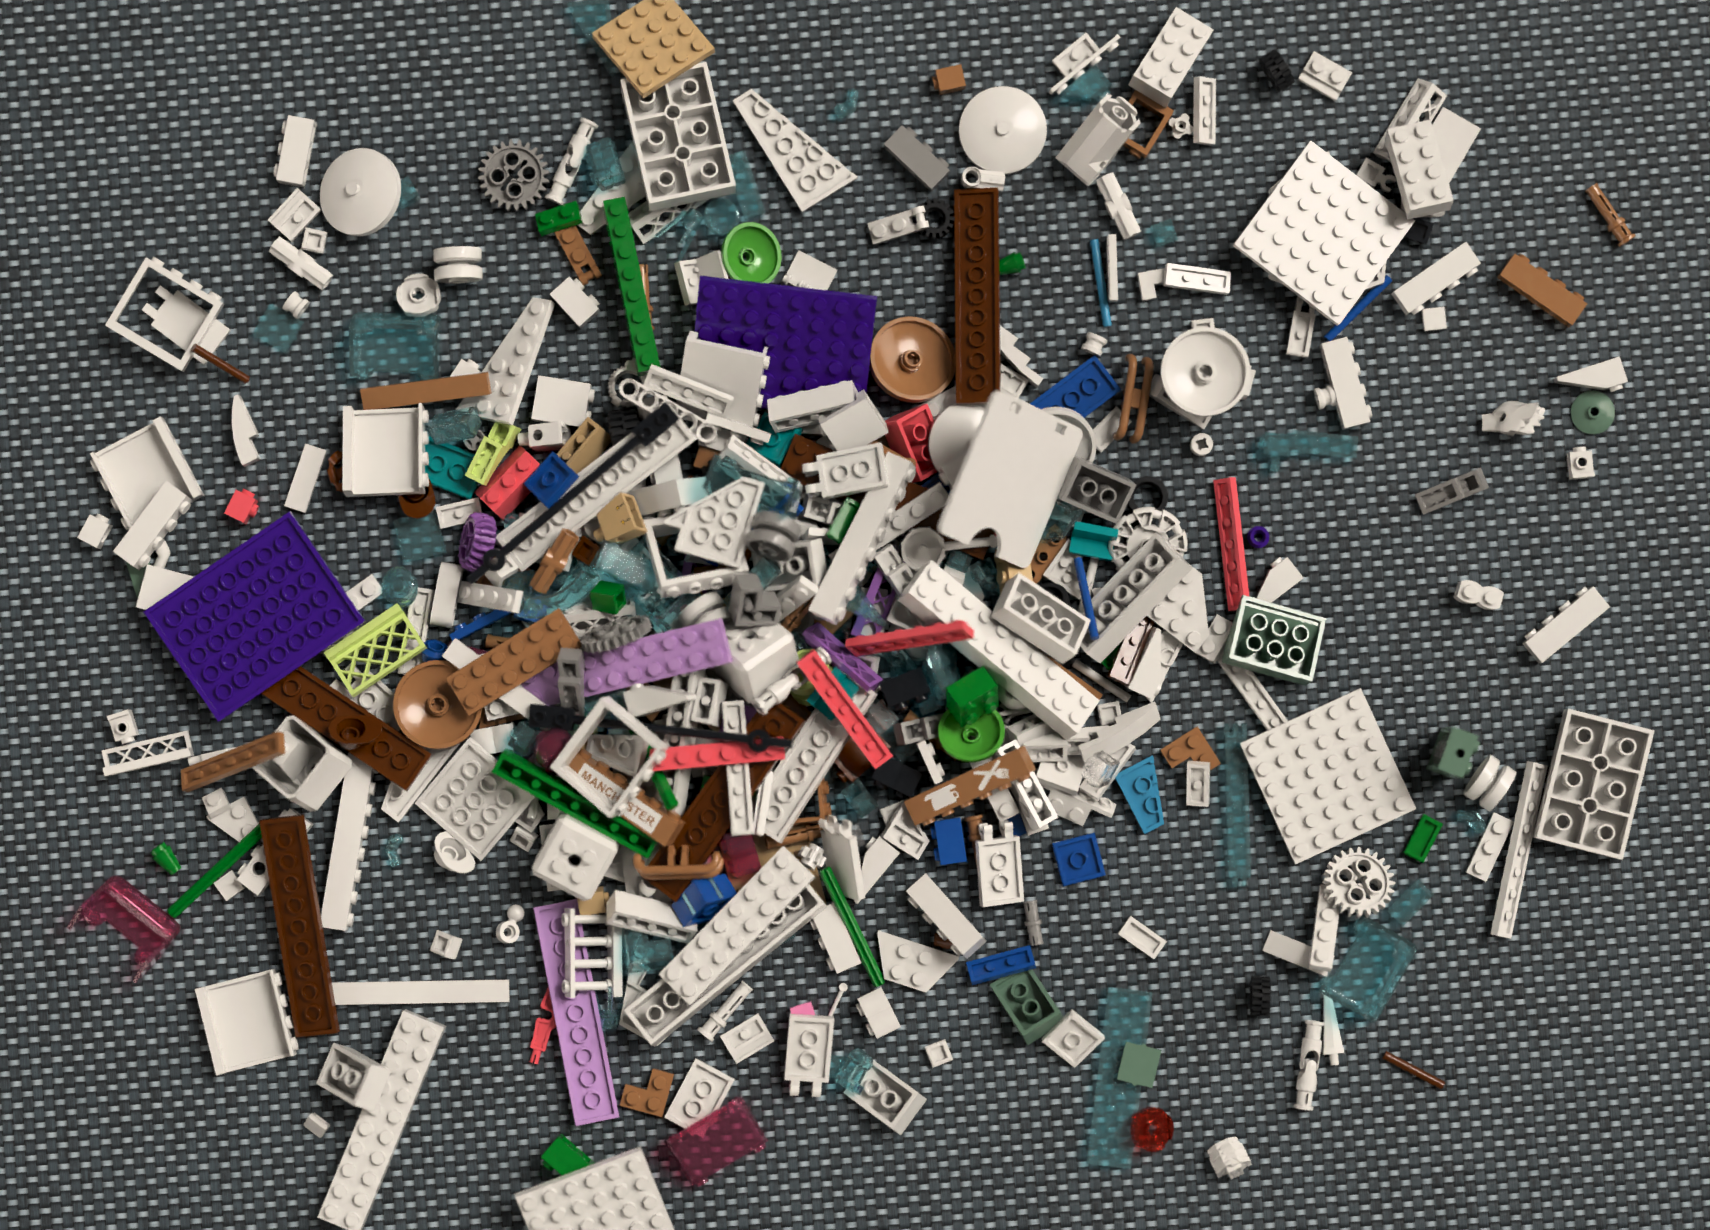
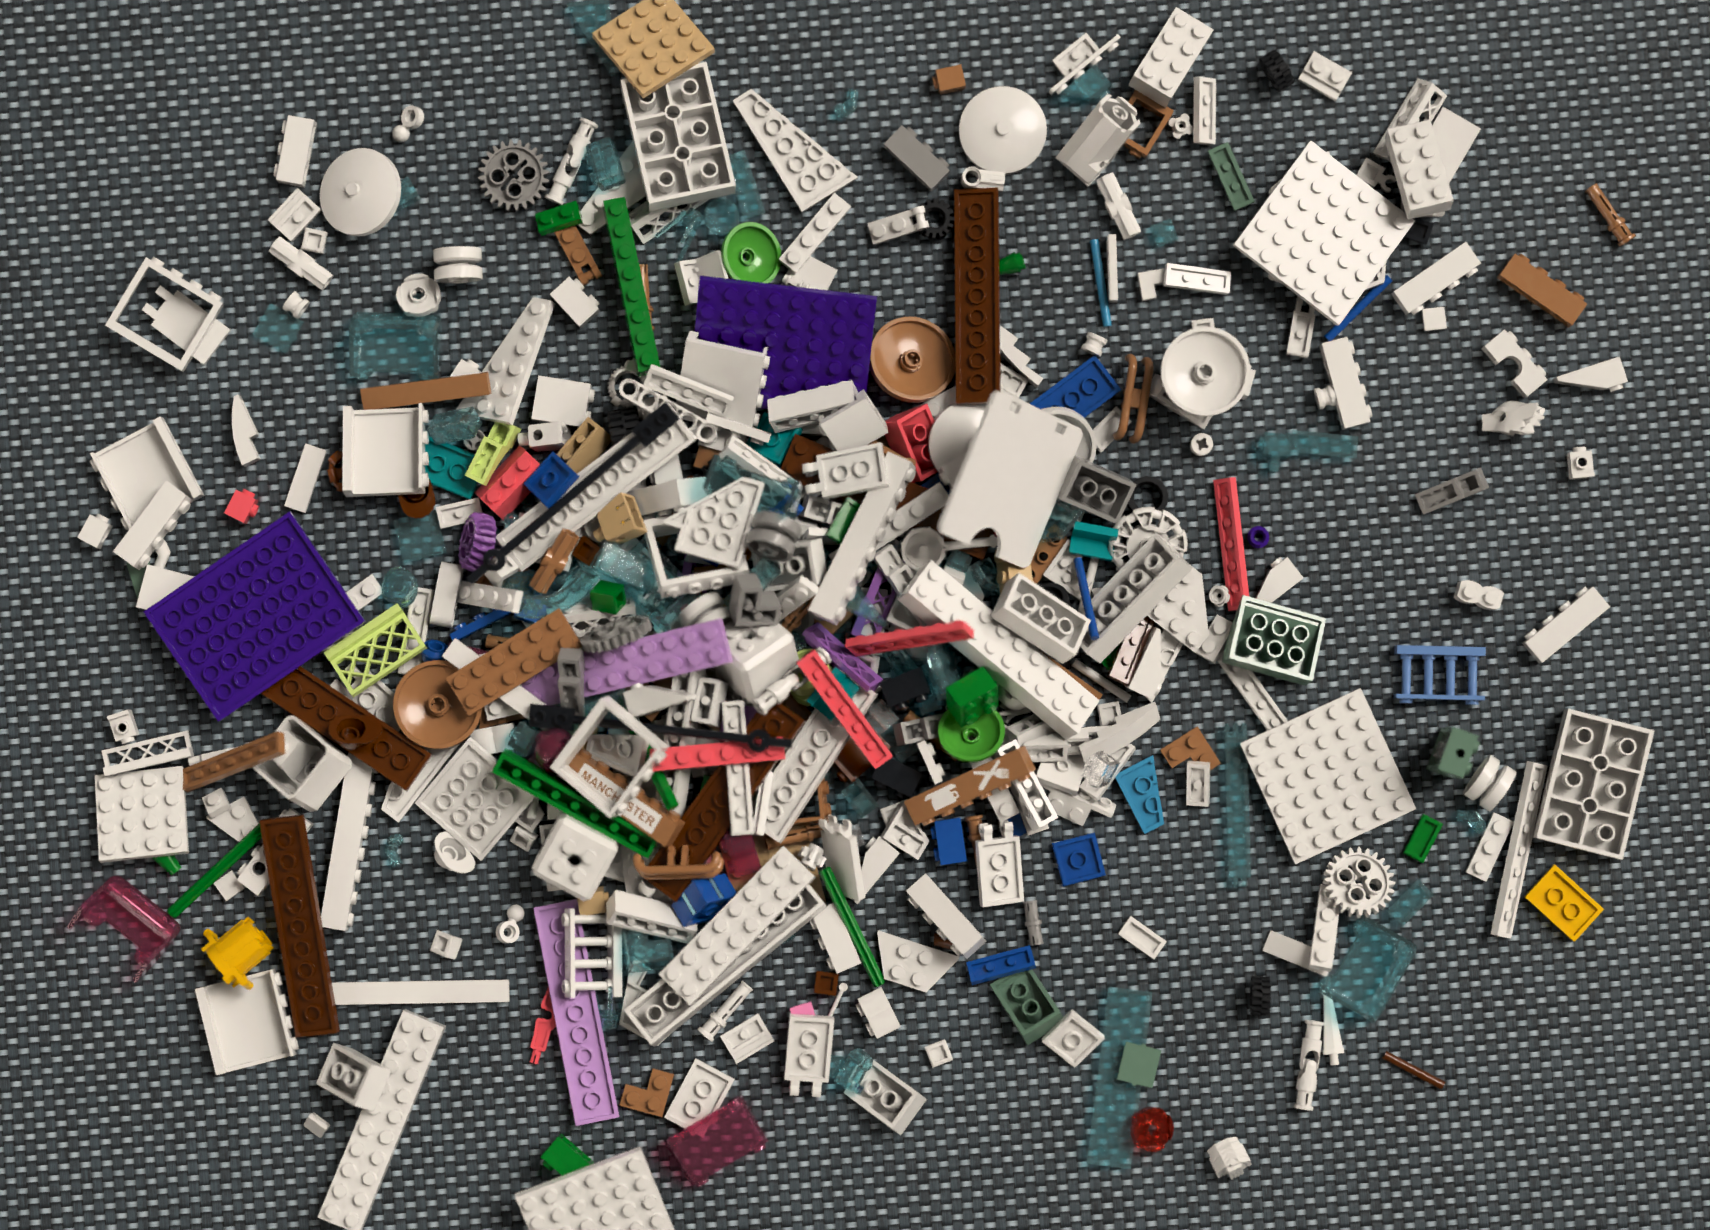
(141, 814): none -> white plate
(220, 363): reddish brown bar -> none
(237, 951): none -> yellow container
(412, 118): none -> white plate
(814, 233): none -> white plate
(826, 983): none -> reddish brown plate
(1213, 595): none -> white plate
(1230, 176): none -> sand green plate
(1450, 655): none -> medium blue fence
(1529, 375): none -> white arch
(1564, 903): none -> yellow plate
(1585, 420): sand green dish -> none

